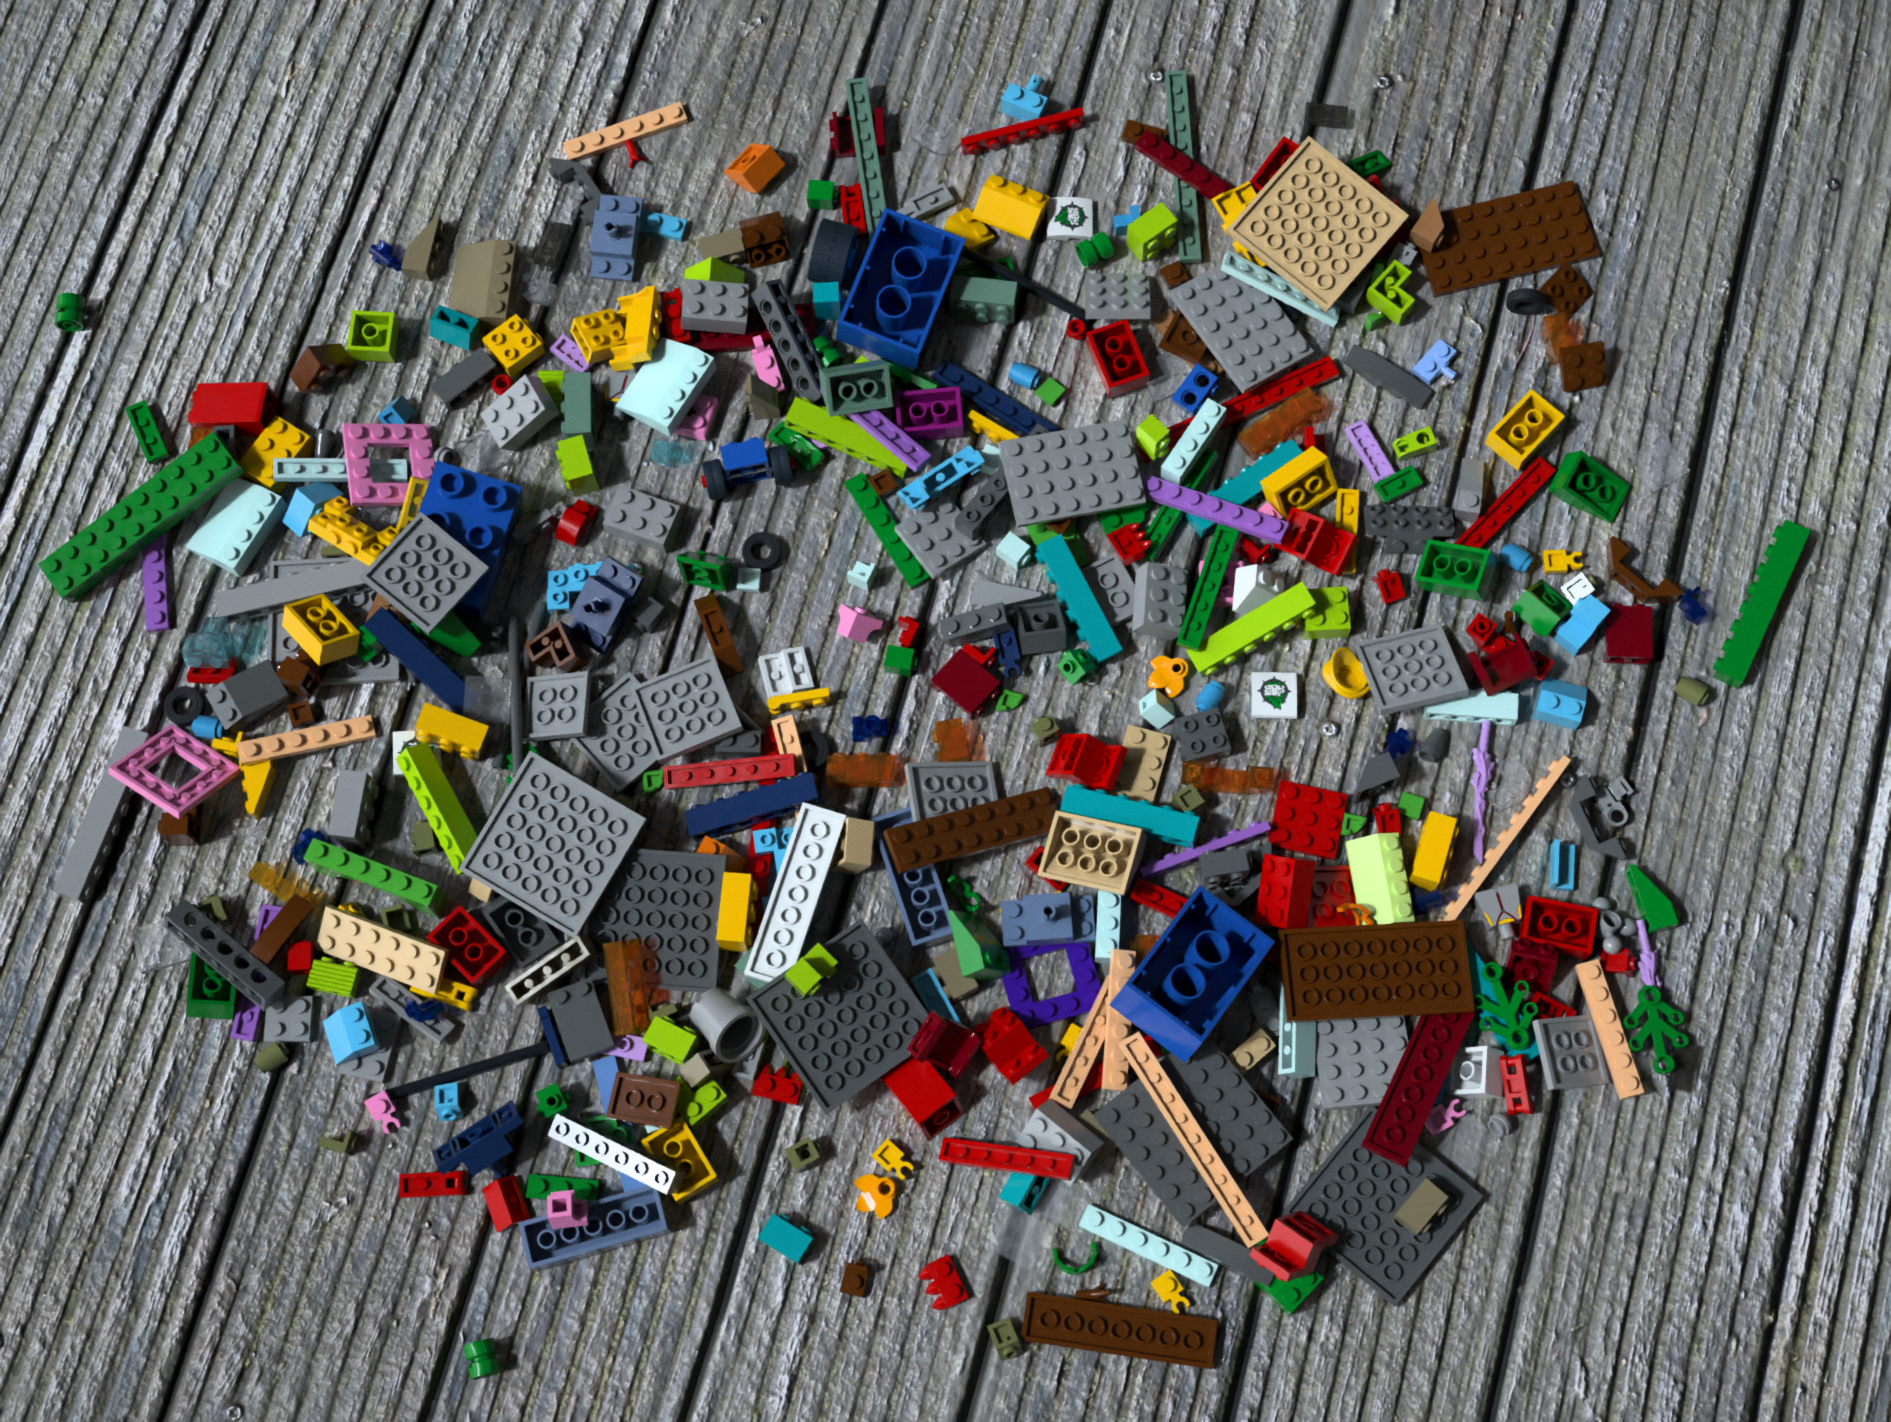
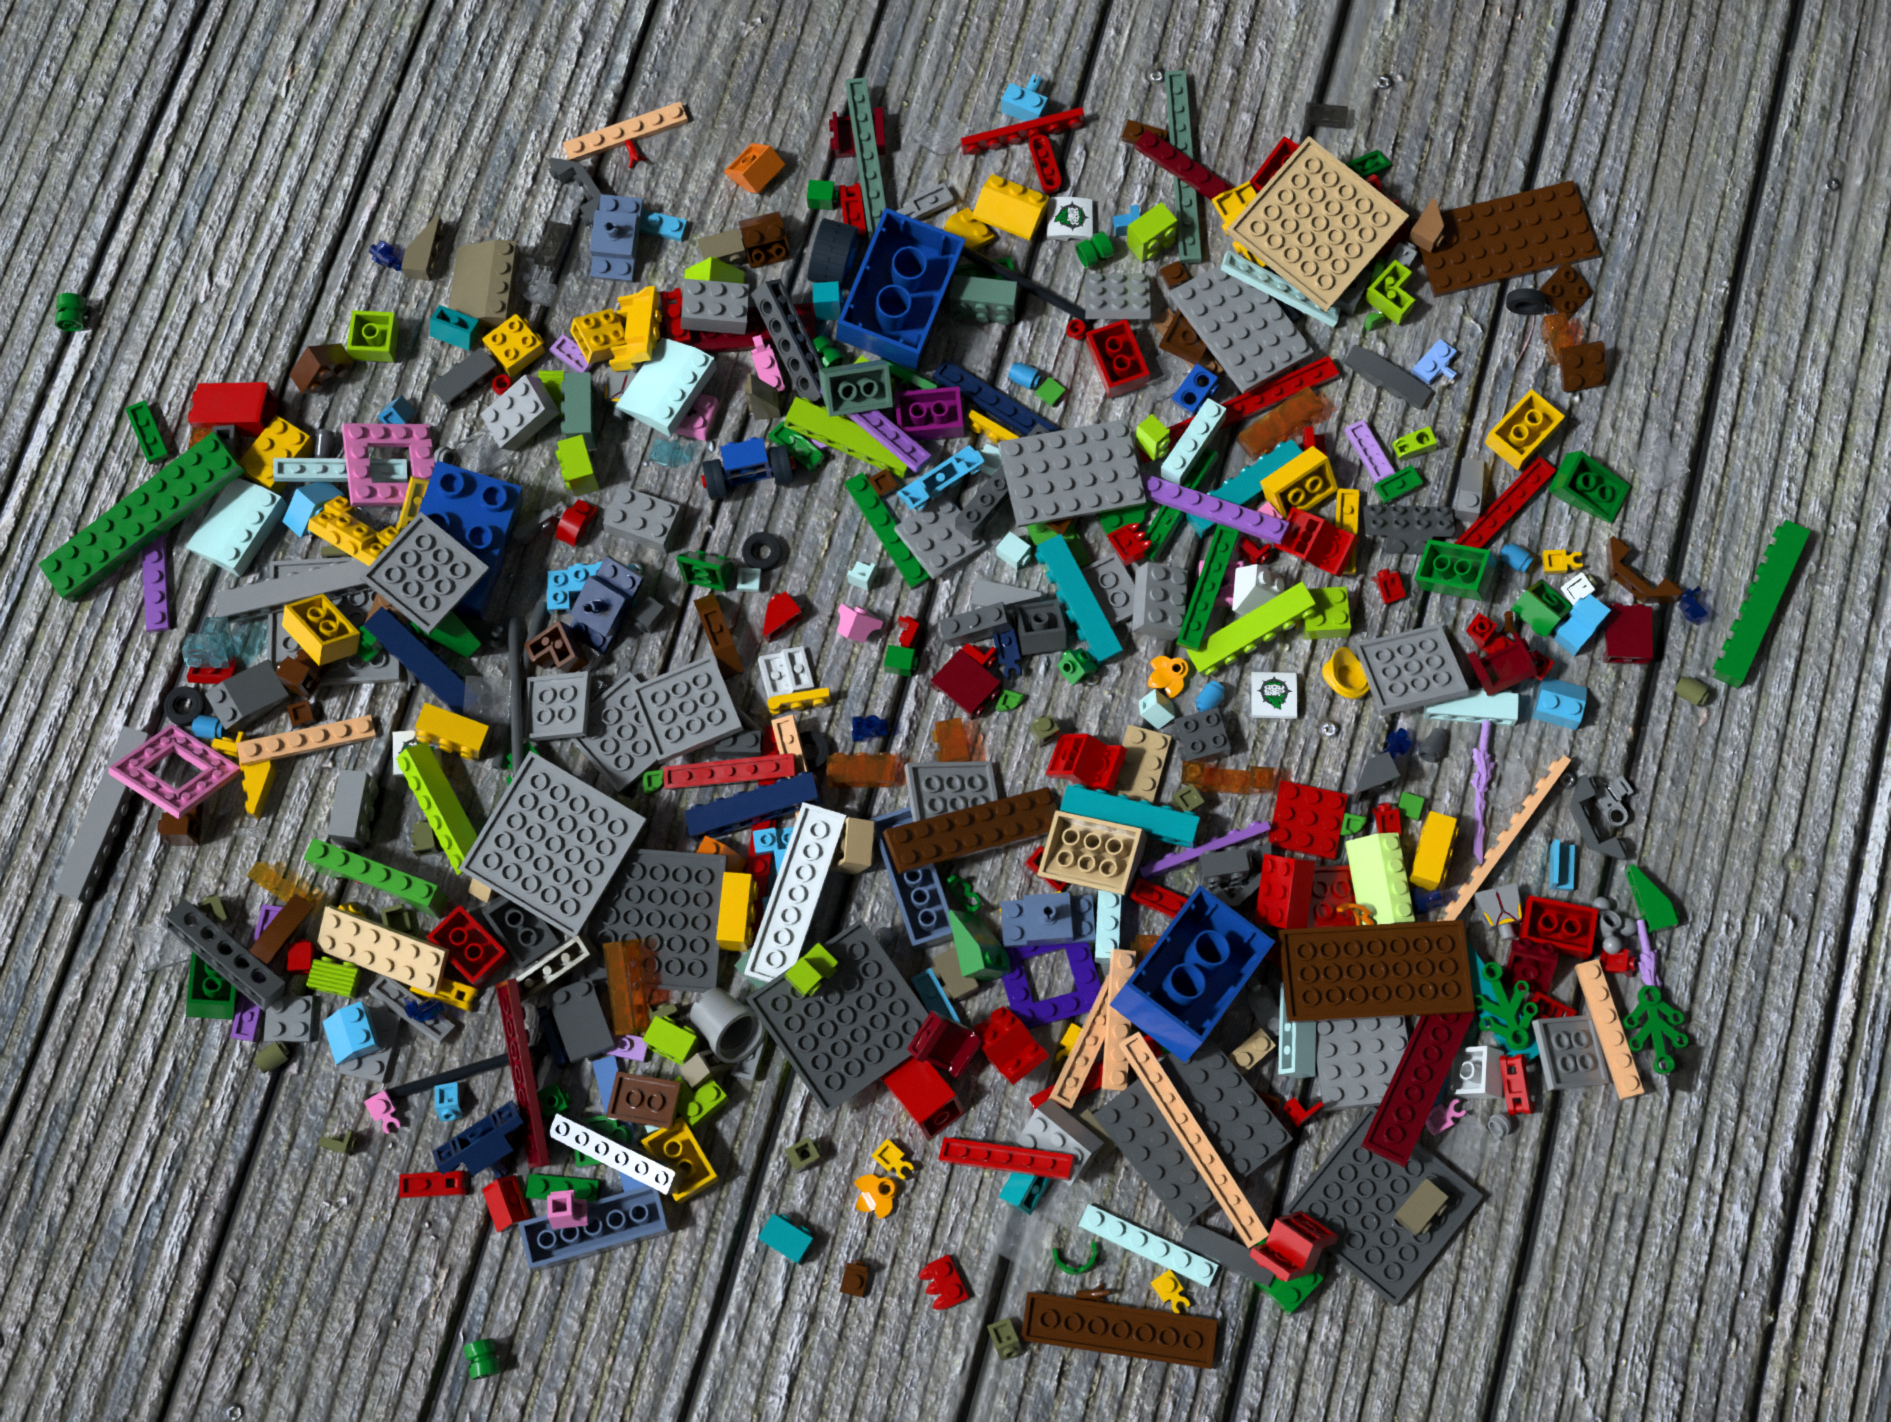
(305, 839): clear blue plate -> none
(521, 1066): none -> dark red plate
(777, 1086): red plate -> none
(780, 615): none -> red slope
(1041, 157): none -> red plate
(1297, 1113): none -> red panel

